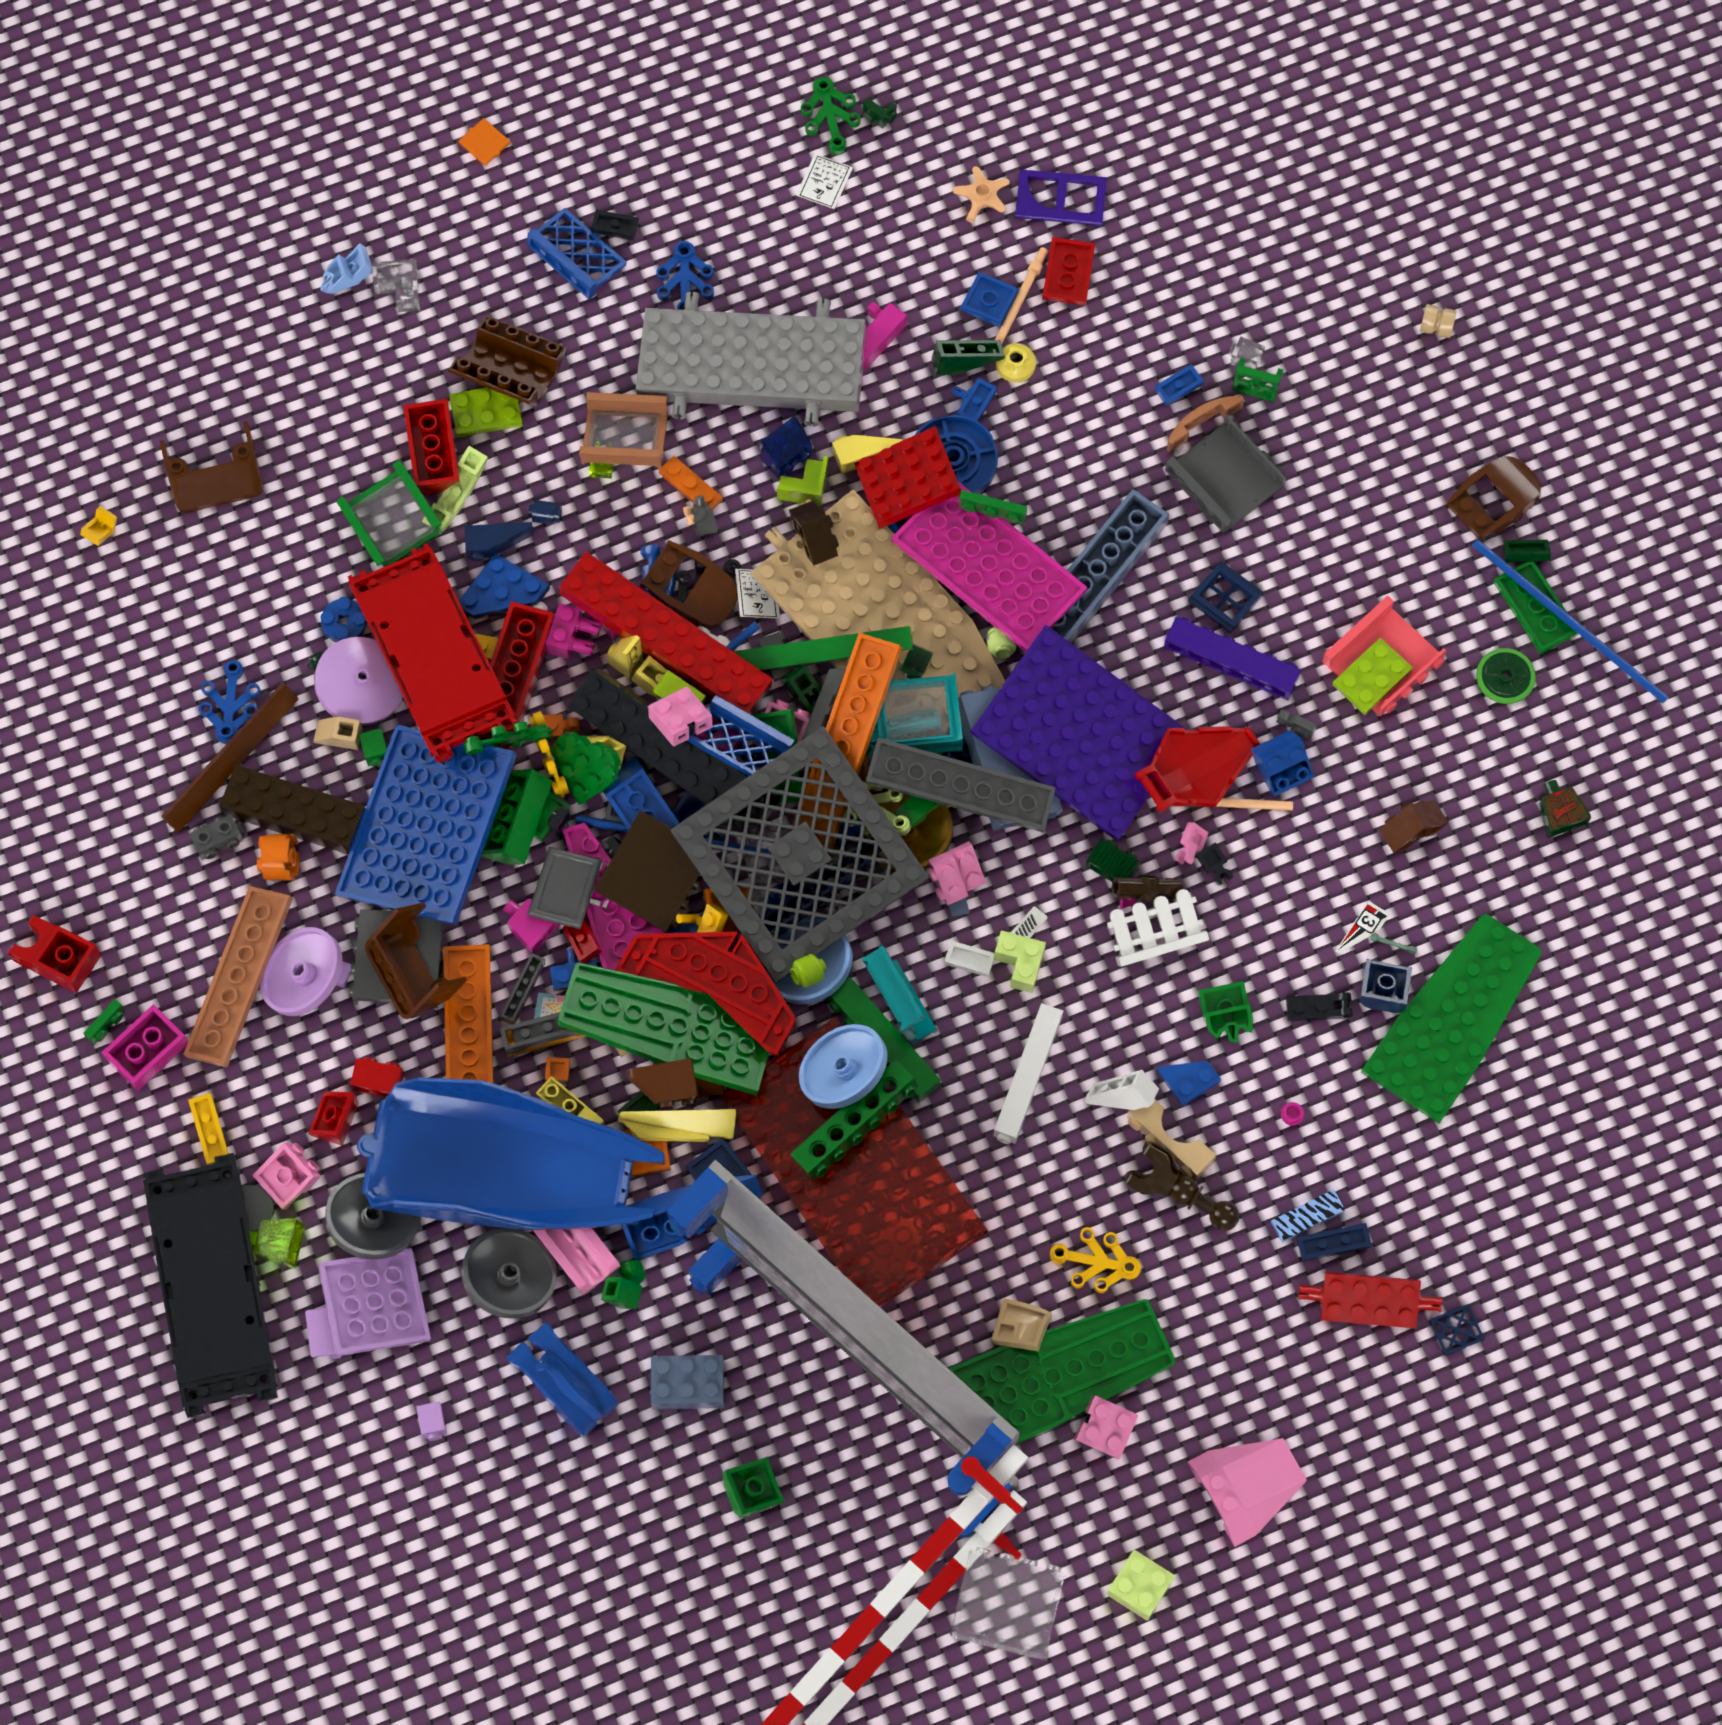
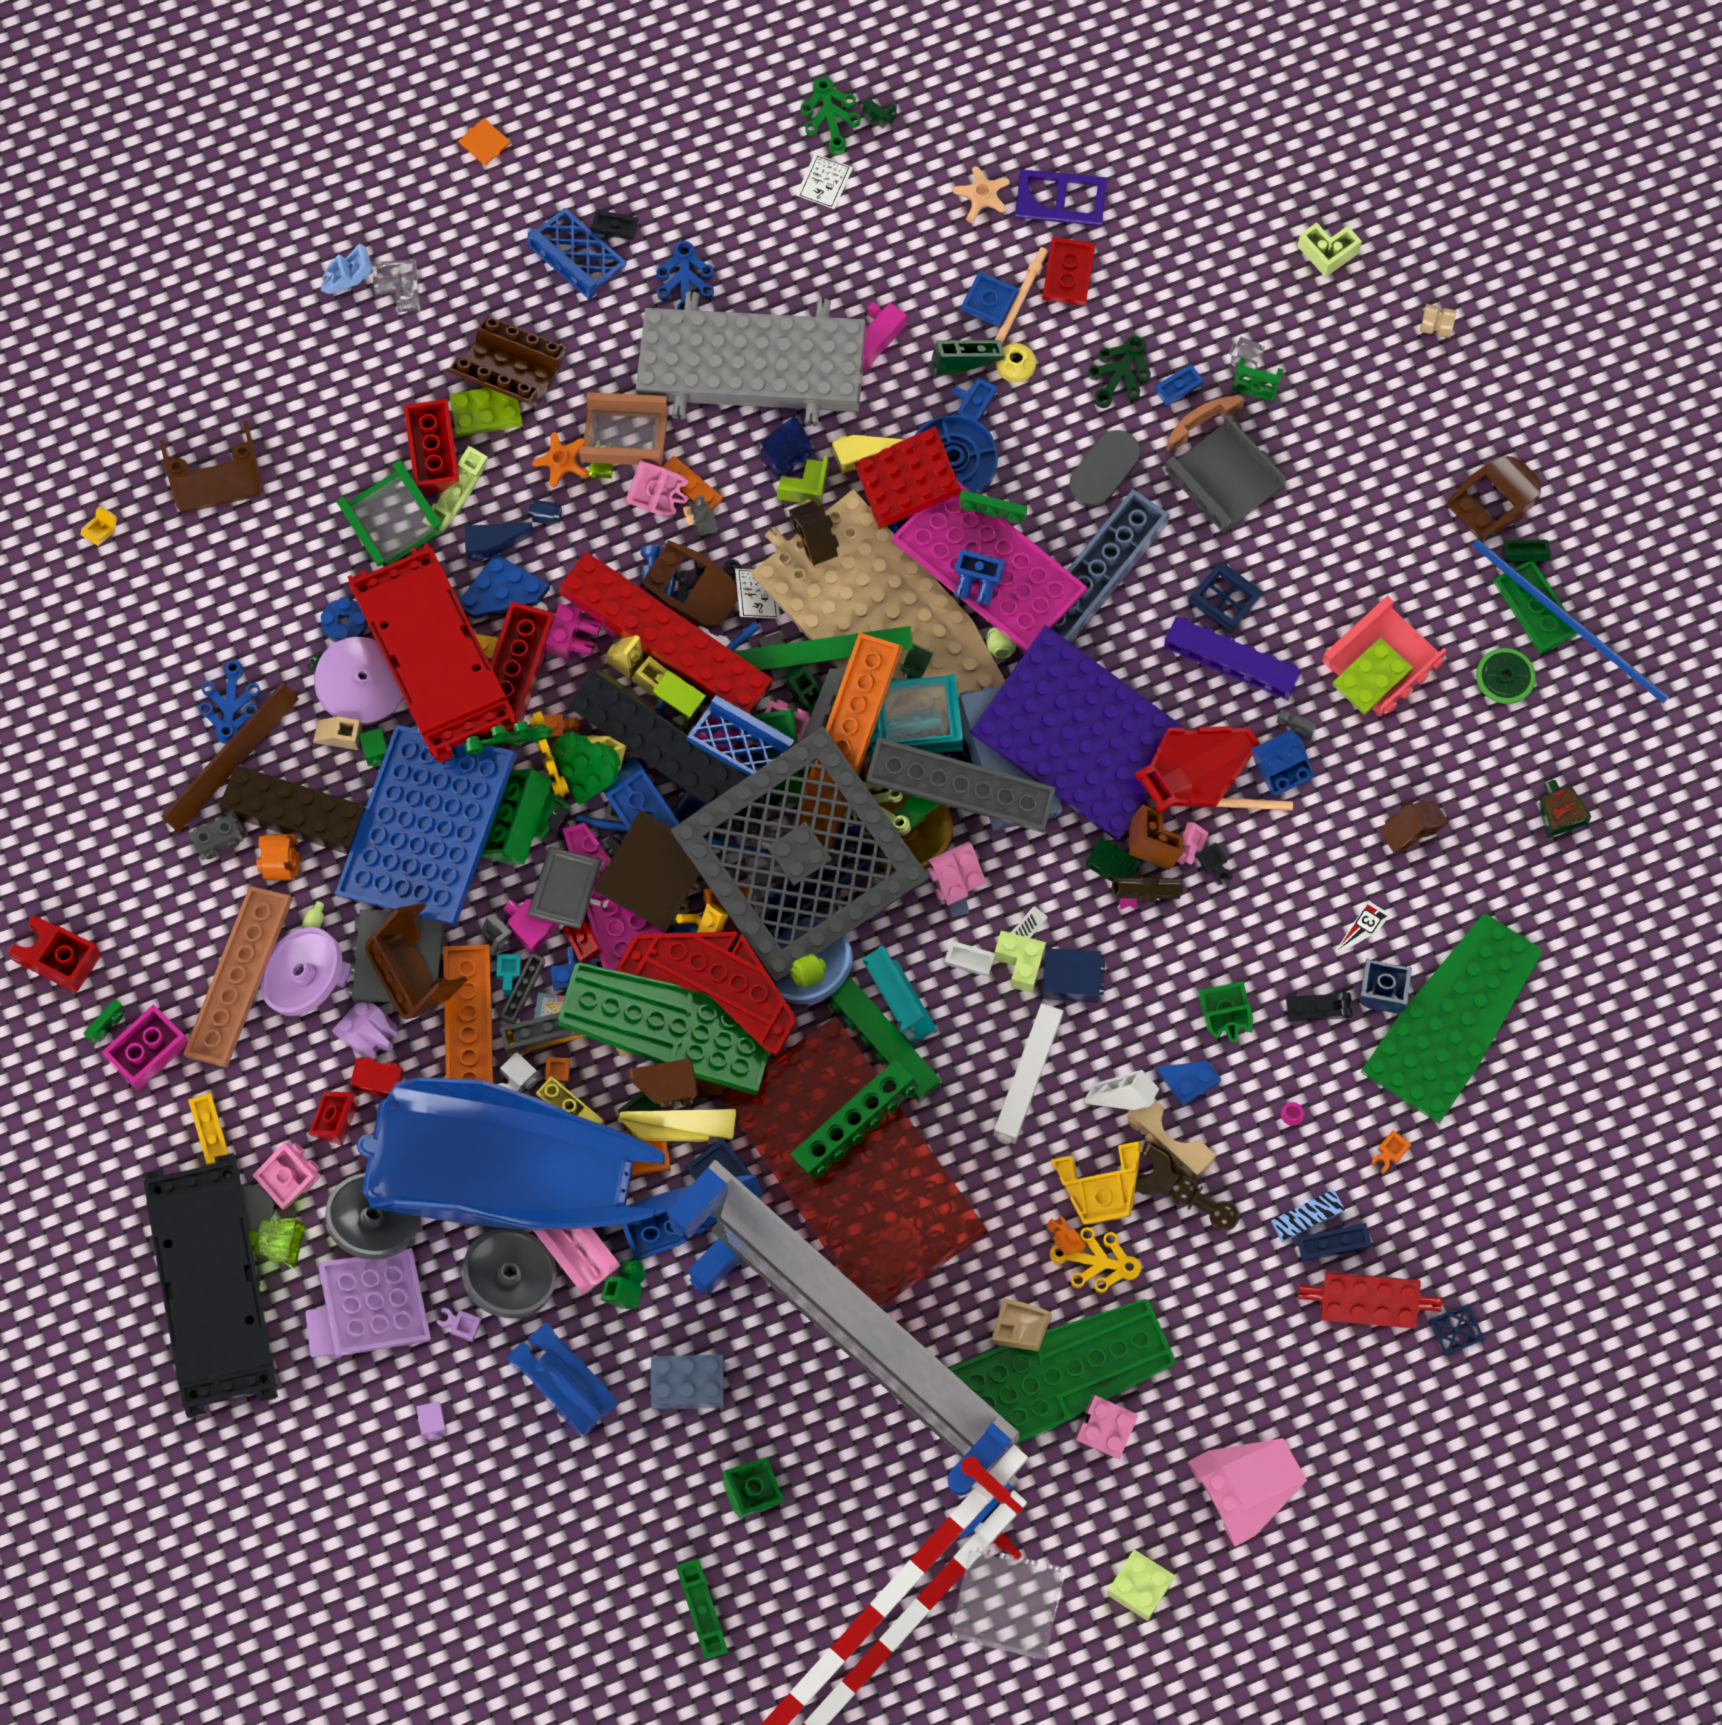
(314, 916): none -> yellowish green cylinder
(366, 1029): none -> lavender plate
(463, 1325): none -> lavender plate
(496, 932): none -> dark grey bracket
(508, 969): none -> teal plate
(519, 1074): none -> white brick
(561, 459): none -> orange animal
(656, 489): none -> bright pink plate
(680, 716): bright pink piece -> none
(701, 1609): none -> green slope
(843, 1066): light blue dish -> none
(980, 567): none -> blue brick
(1067, 1239): none -> orange plate
(1073, 975): none -> dark blue brick
(1103, 1195): none -> yellow wing
(1104, 468): none -> dark grey tile
(1120, 369): none -> dark green plant
(1145, 931): white fence -> none
(1151, 841): none -> dark orange brick
(1327, 252): none -> yellowish green brick
(1375, 937): sand green hinge -> none
(1392, 1149): none -> orange plate

